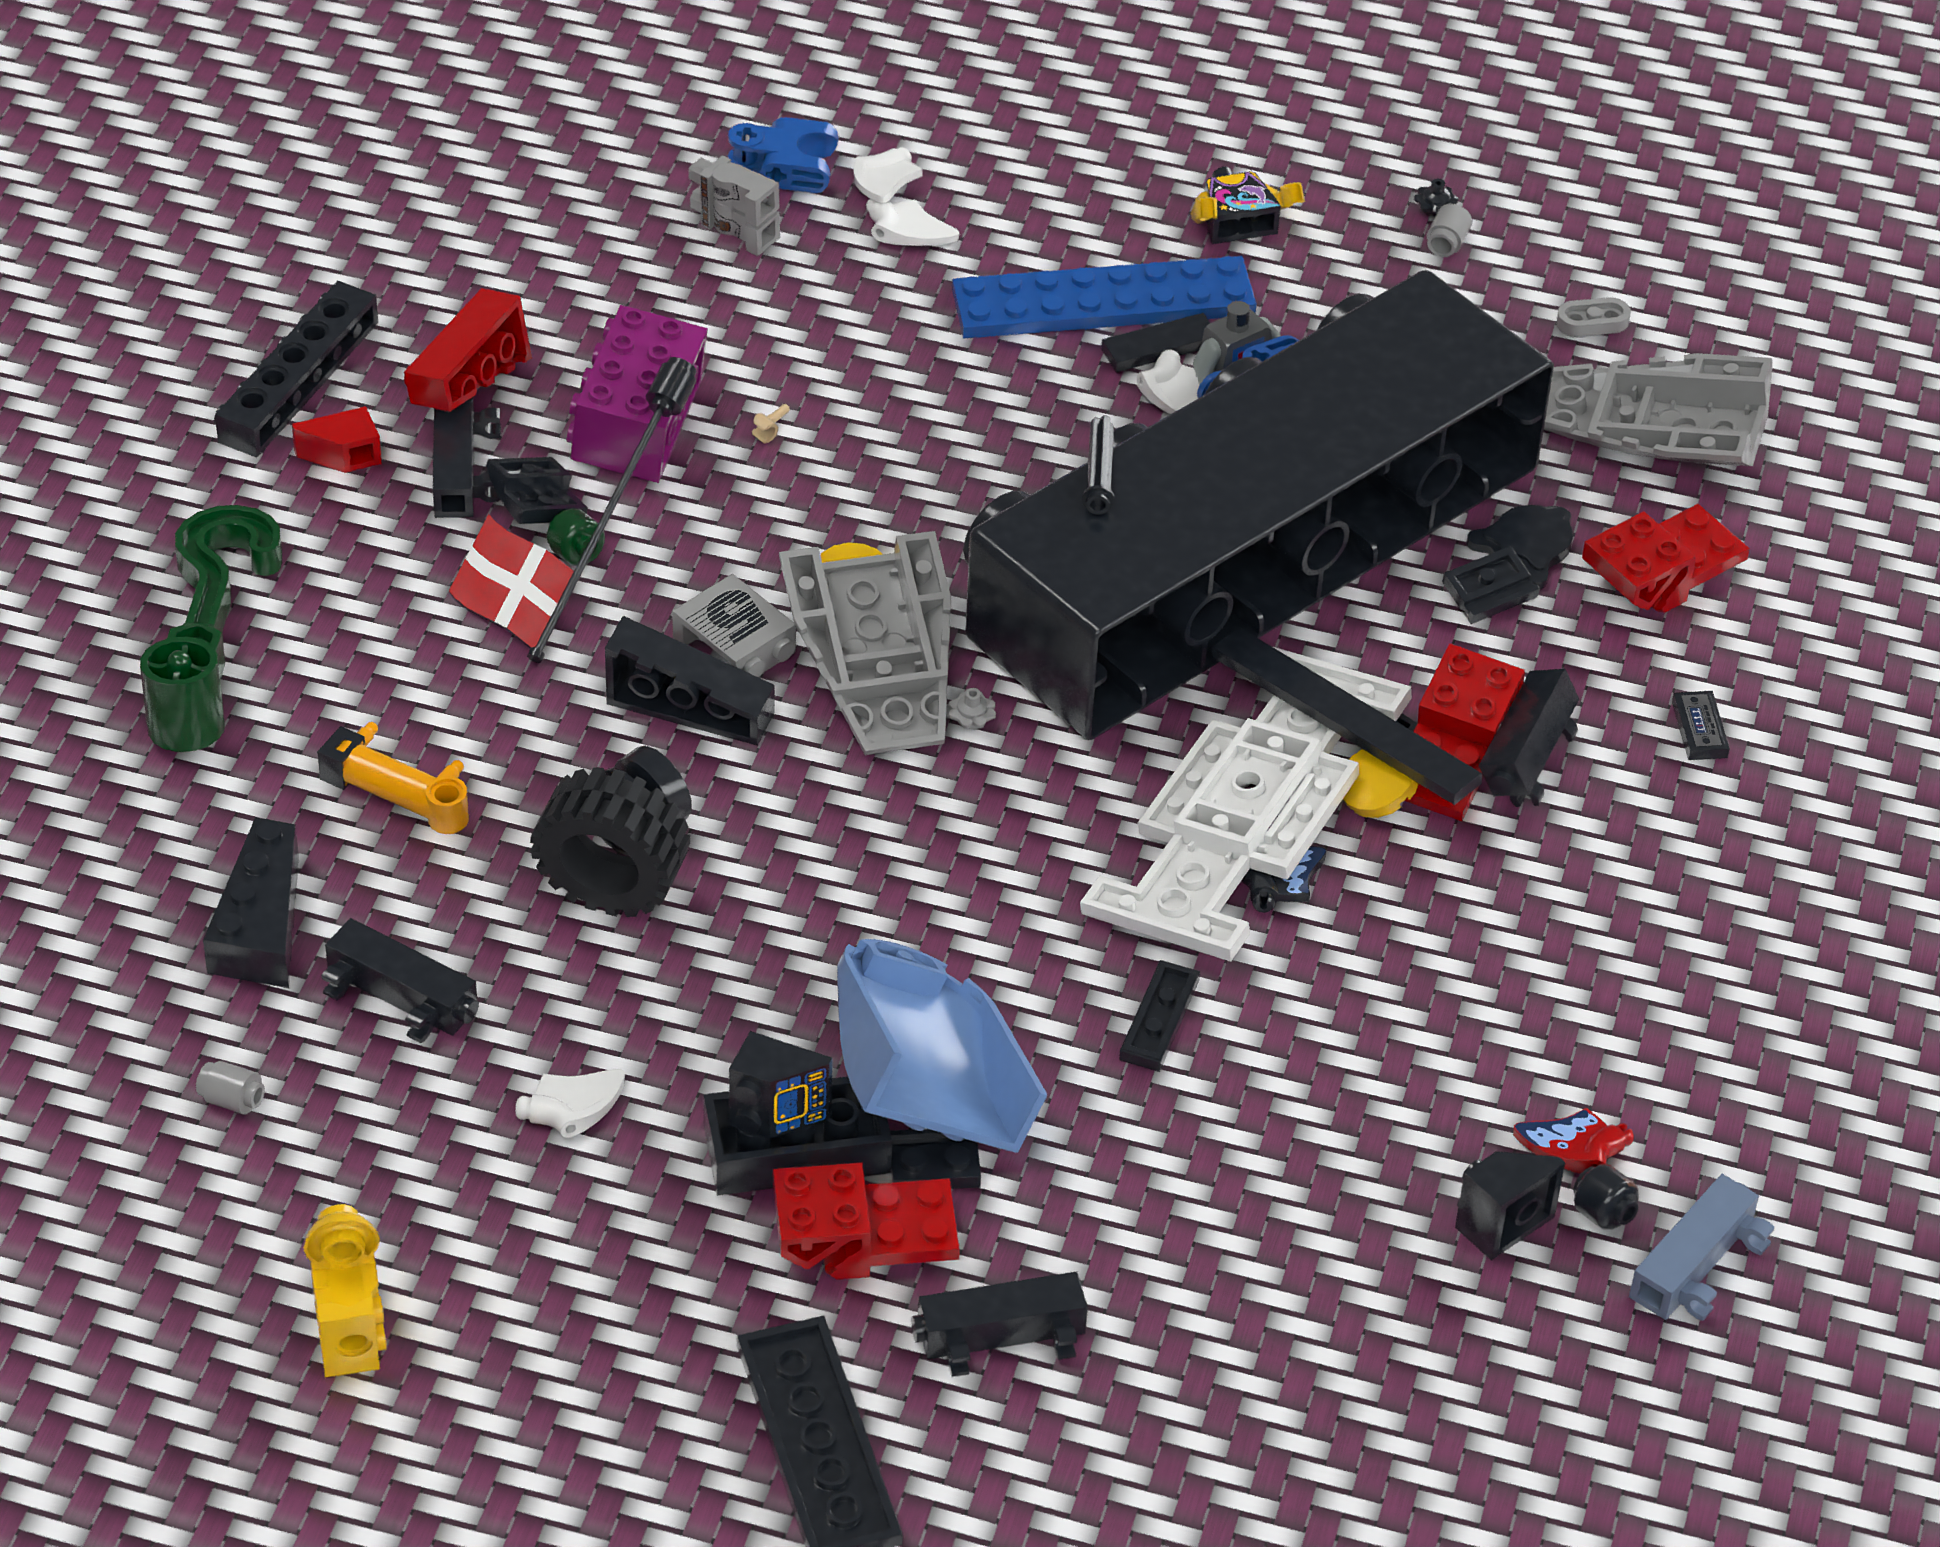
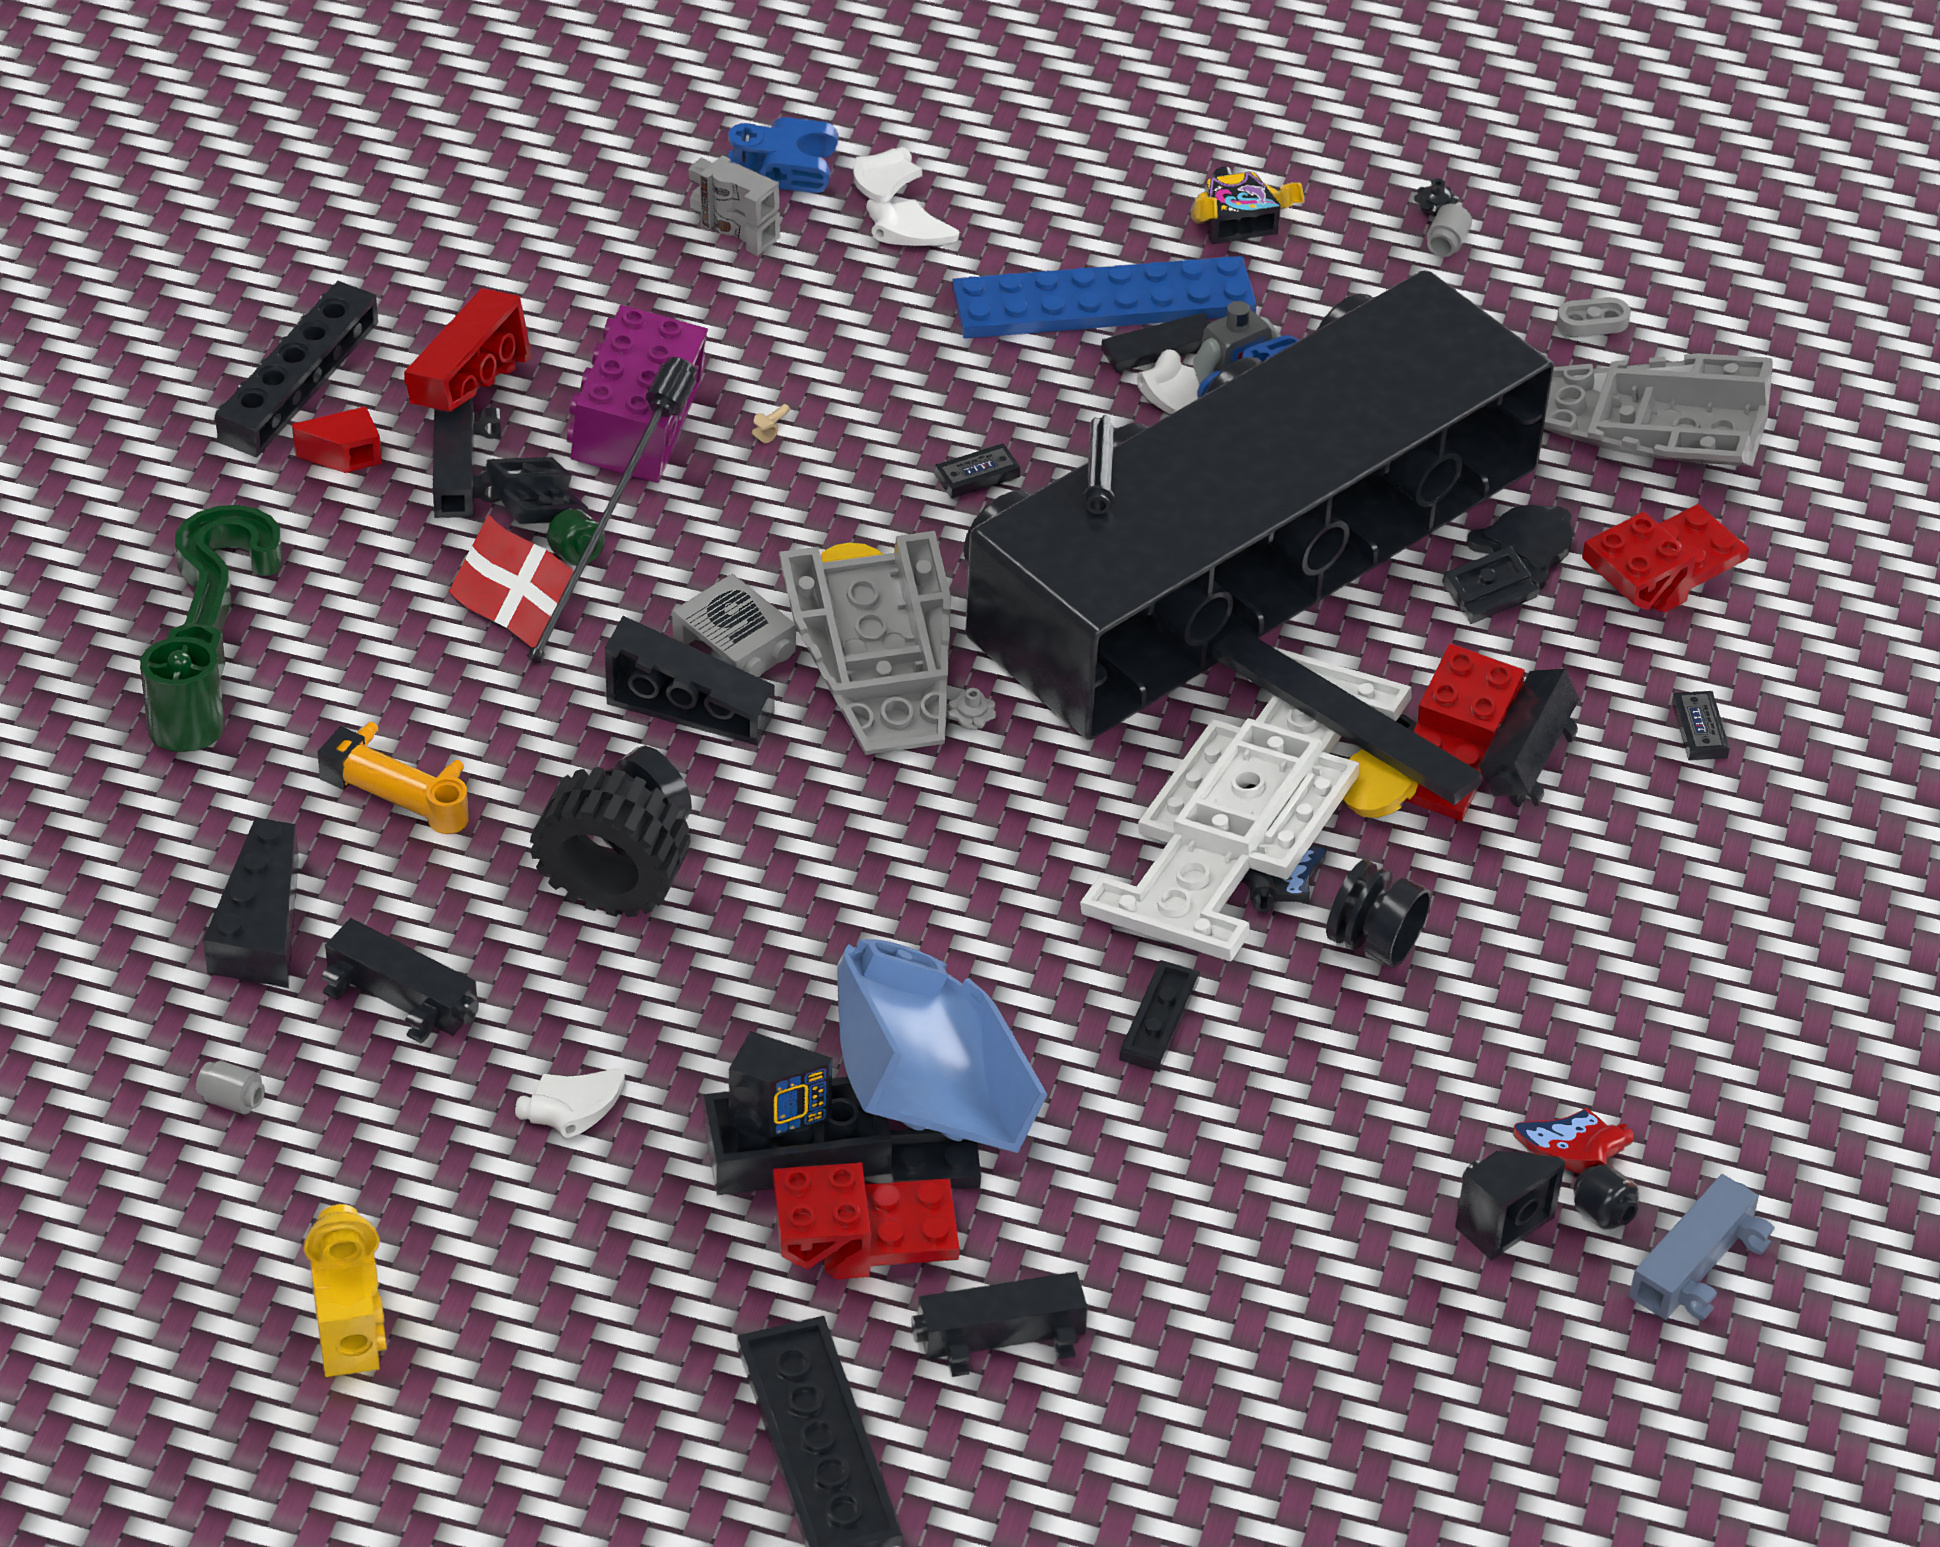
(977, 470): none -> tile
(1378, 914): none -> black wheel

